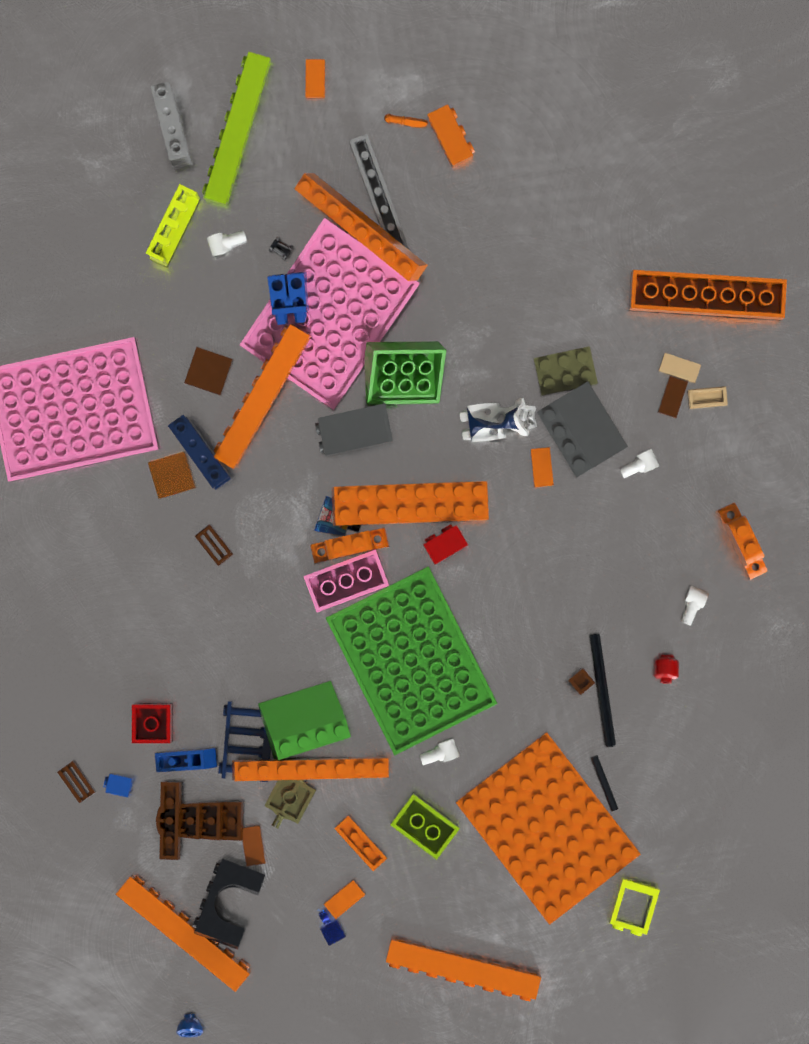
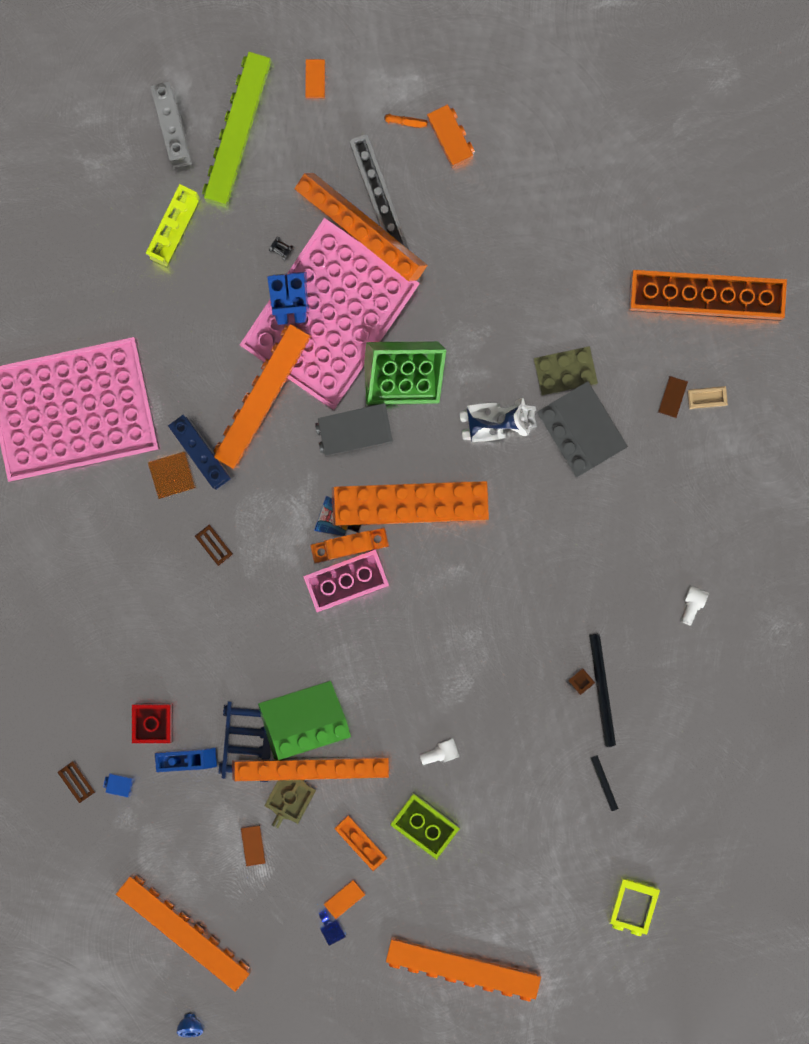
(194, 820): reddish brown slope -> none
(208, 371): reddish brown tile -> none
(221, 243): white pin -> none
(227, 876): black arch -> none
(411, 660): bright green plate -> none
(445, 544): red brick -> none
(542, 467): orange tile -> none
(548, 828): orange plate -> none
(644, 462): white pin -> none
(666, 669): red head -> none
(679, 368): tan tile -> none
(743, 540): orange brick -> none

